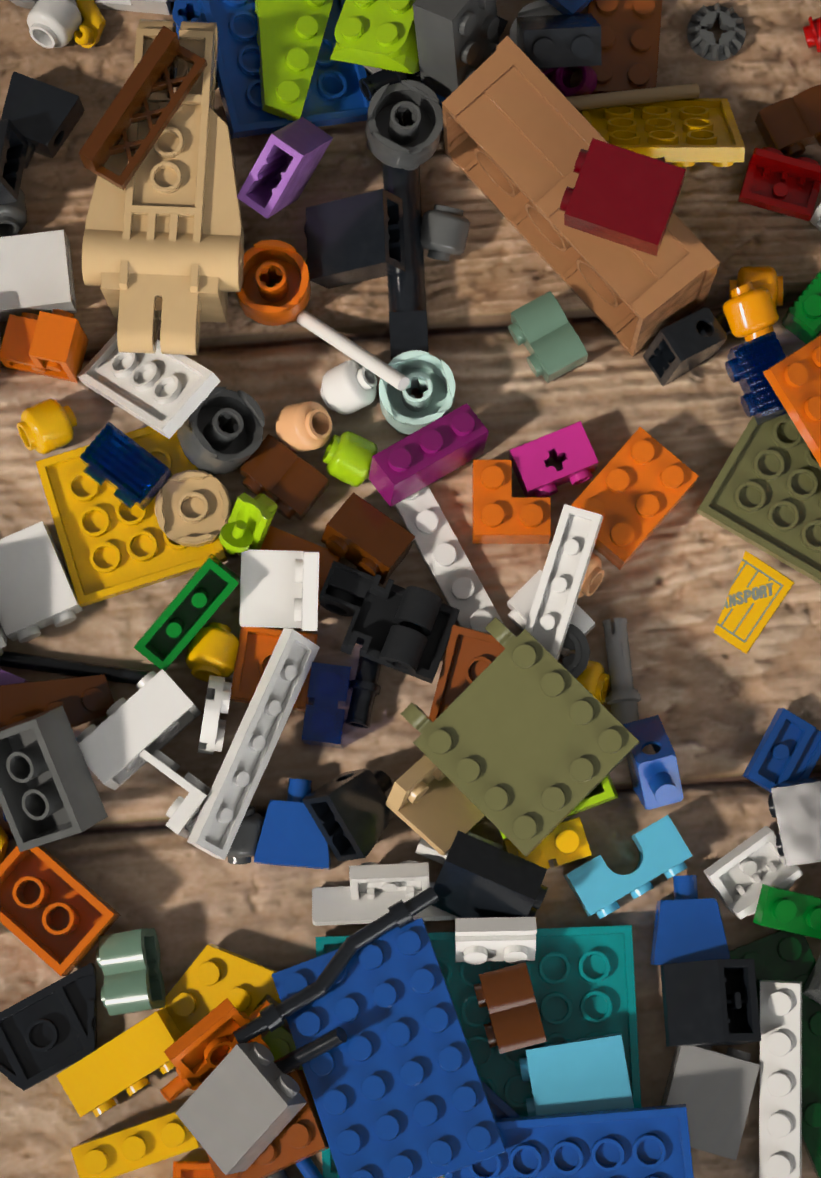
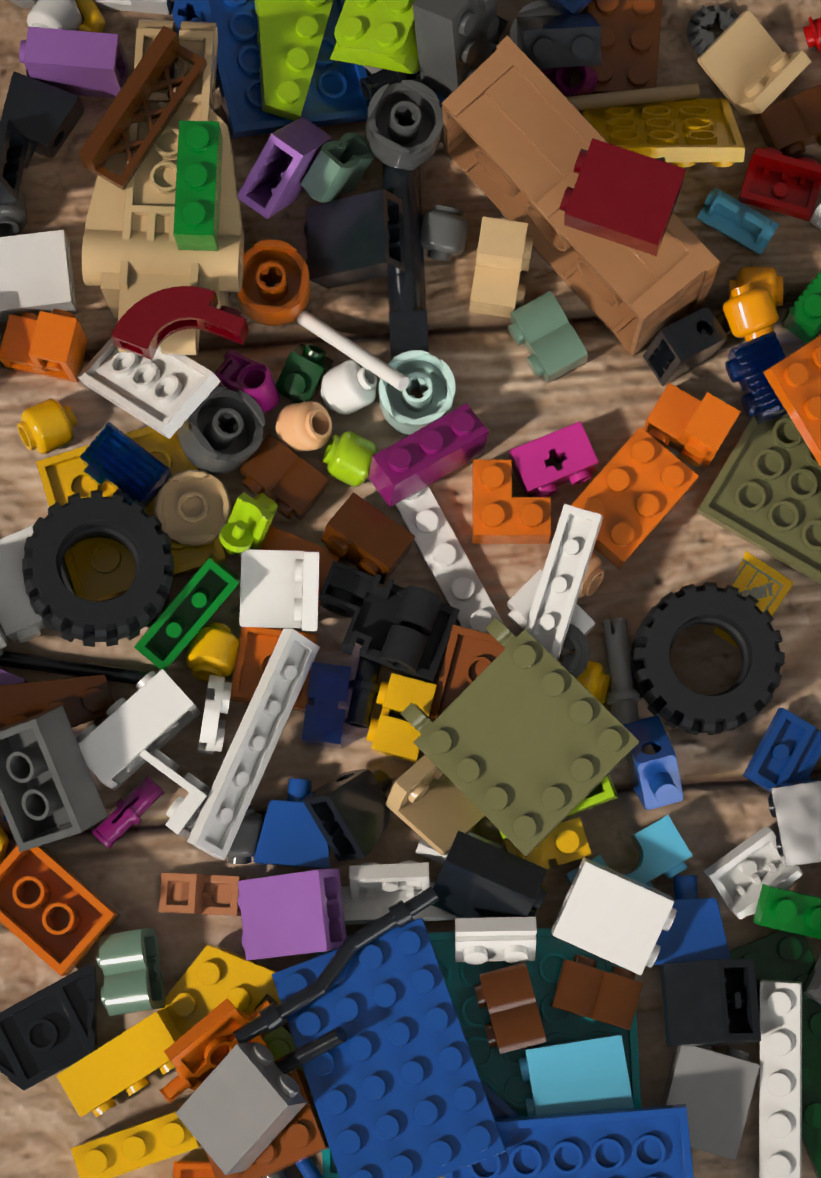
(75, 60): none -> medium lavender brick
(88, 519): none -> black tyre
(128, 812): none -> magenta pin
(174, 310): none -> dark red arch
(198, 185): none -> green brick
(199, 894): none -> nougat slope
(250, 377): none -> magenta piece
(292, 914): none -> medium lavender brick
(303, 372): none -> dark green bracket
(337, 167): none -> sand green brick
(396, 736): none -> yellow piece
(500, 258): none -> tan brick
(597, 993): none -> reddish brown brick
(614, 916): none -> white brick
(690, 424): none -> orange brick
(737, 221): none -> medium azure hinge
(743, 623): none -> black tyre
(750, 65): none -> tan bracket

